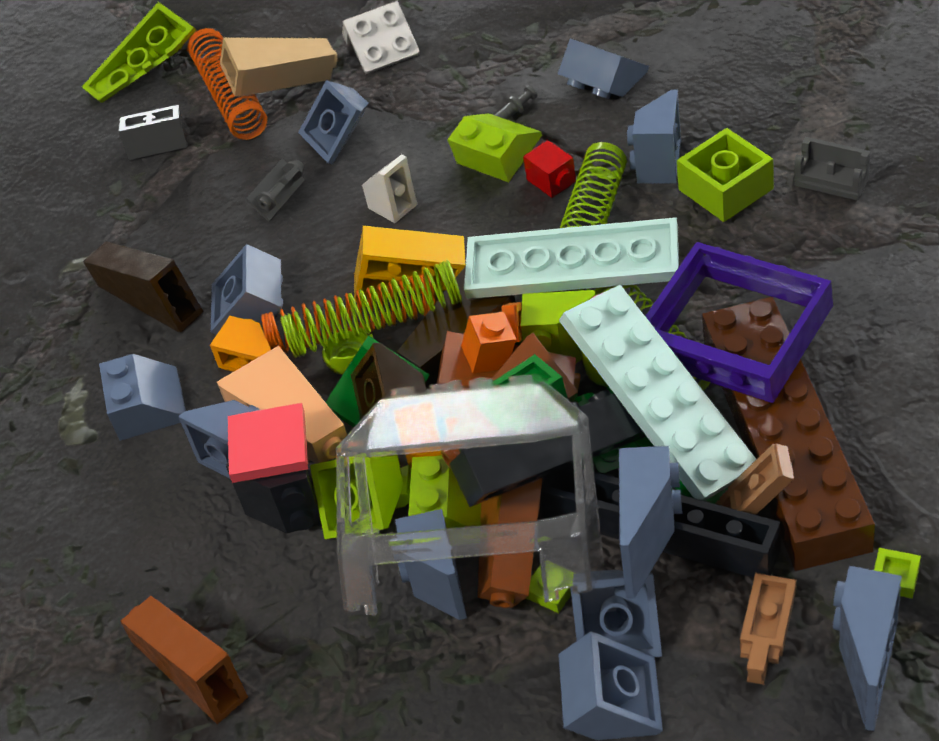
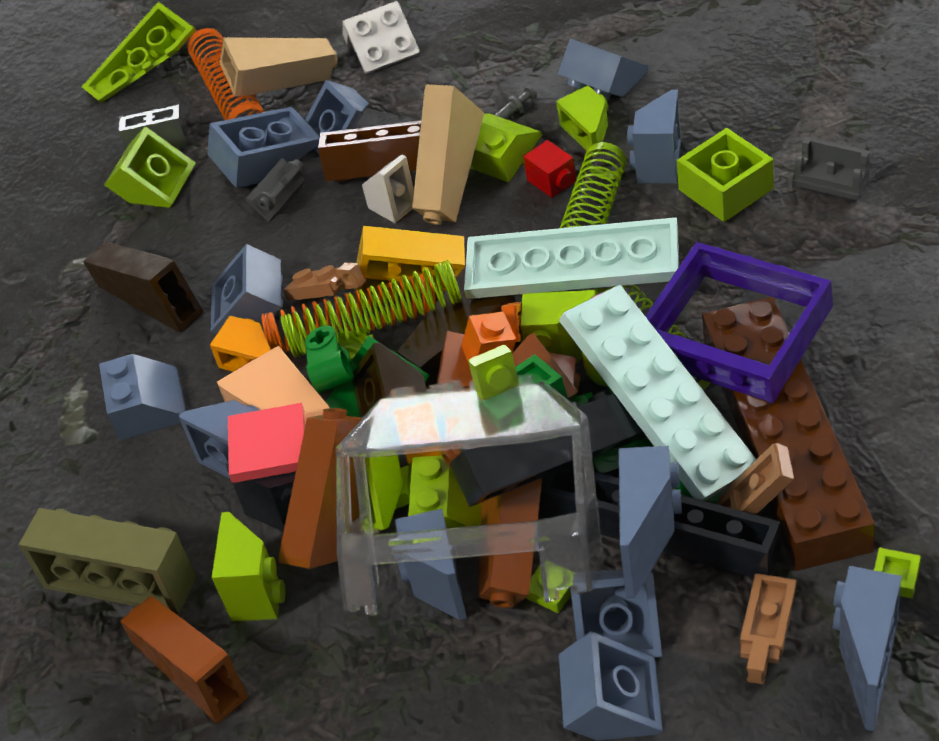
(107, 559): none -> olive brick
(150, 171): none -> lime slope
(245, 573): none -> lime slope
(255, 143): none -> sand blue slope
(312, 512): none -> dark orange slope
(324, 282): none -> medium nougat hinge
(327, 361): none -> green piece
(367, 150): none -> reddish brown brick
(444, 152): none -> tan slope
(493, 372): none -> lime plate
(584, 116): none -> lime slope

